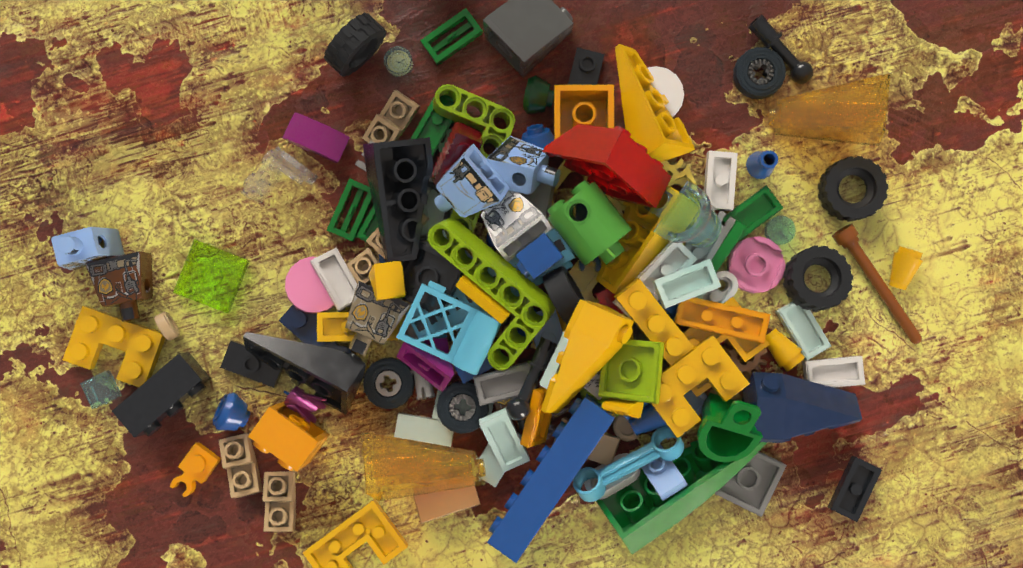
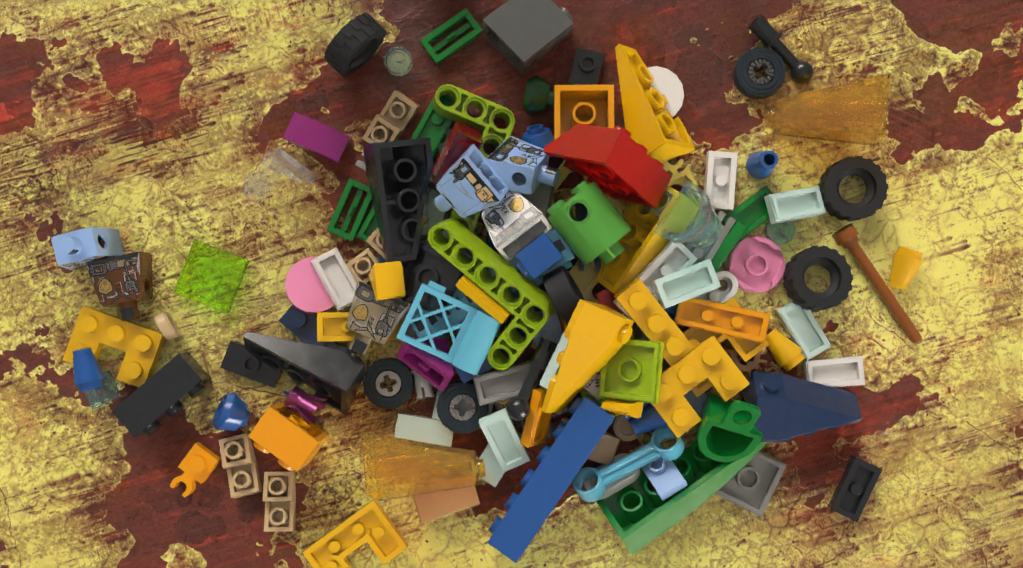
(86, 370): none -> blue cone
(794, 205): none -> light aqua tile

